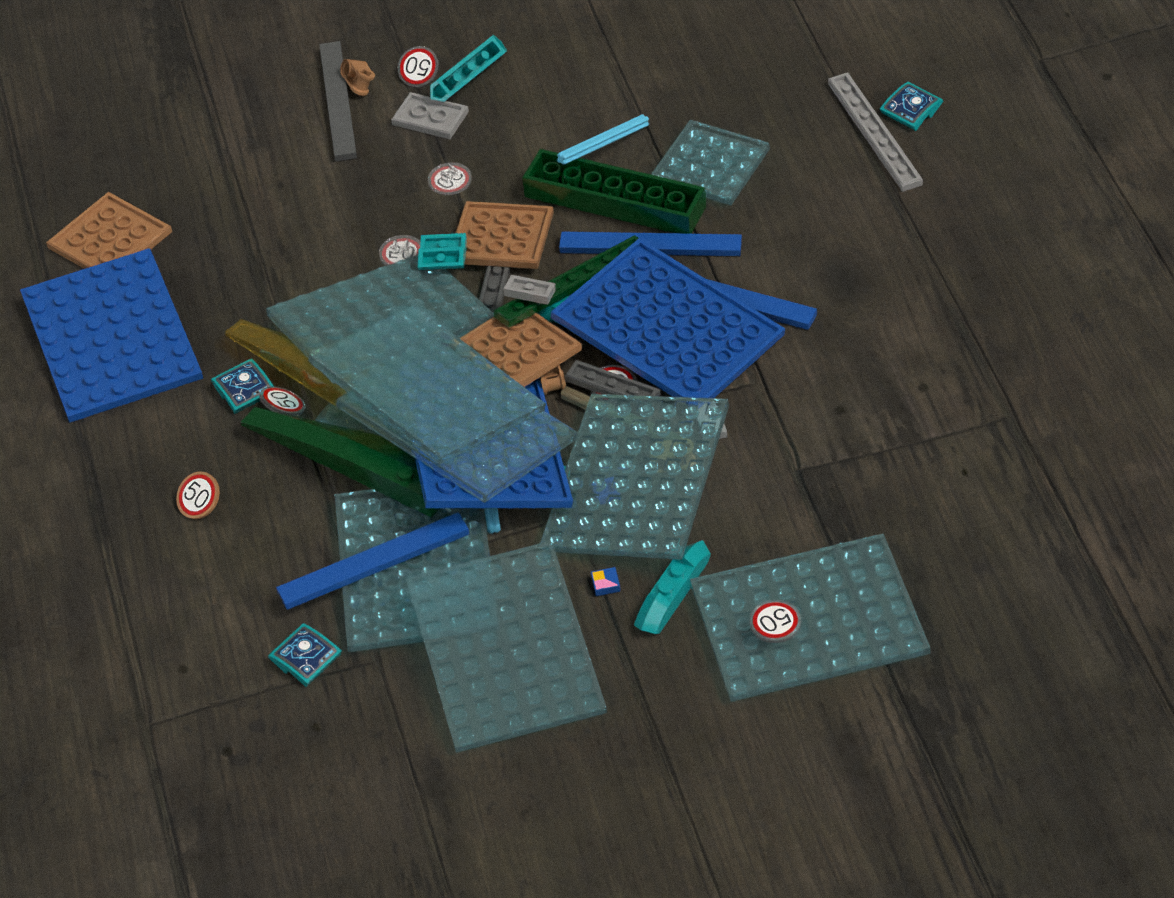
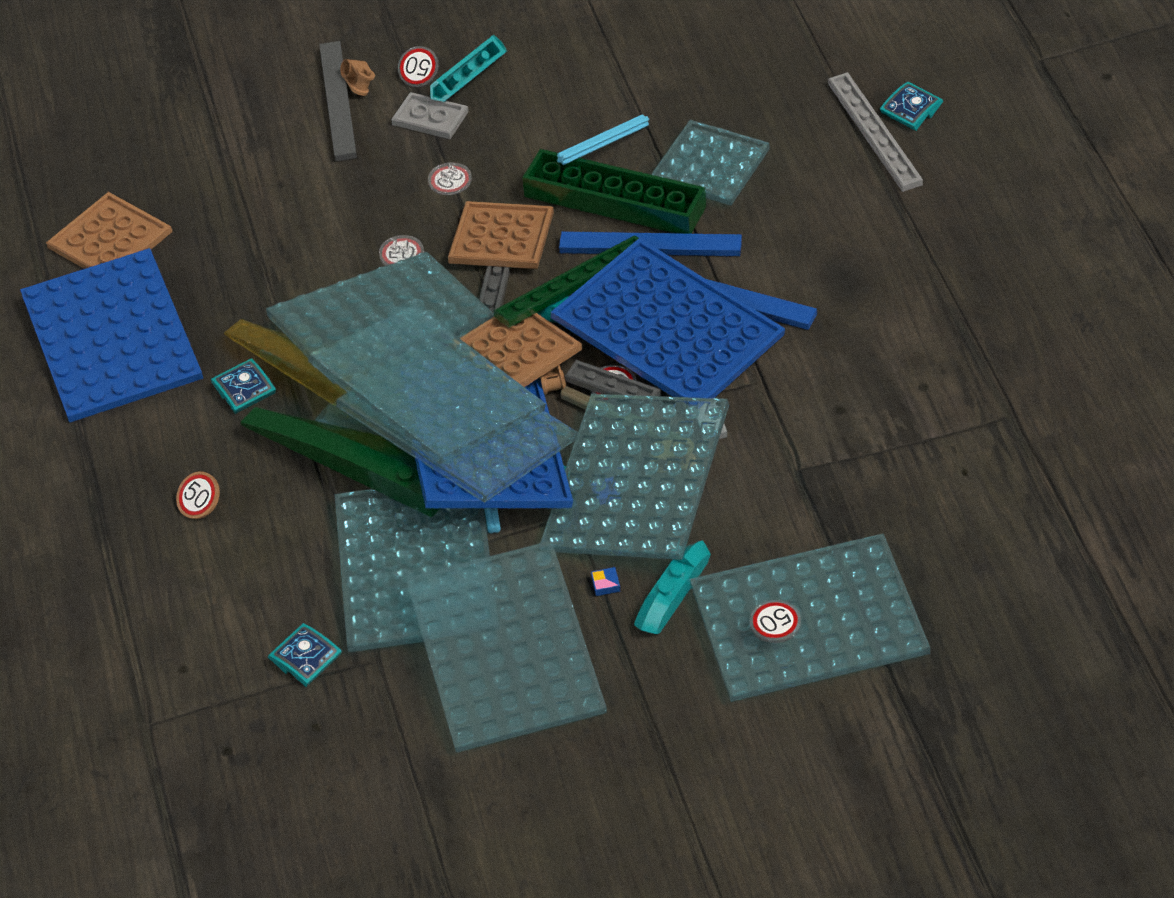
(282, 401): piece -> none
(372, 560): blue tile -> none
(442, 251): teal slope -> none
(529, 289): light grey plate -> none

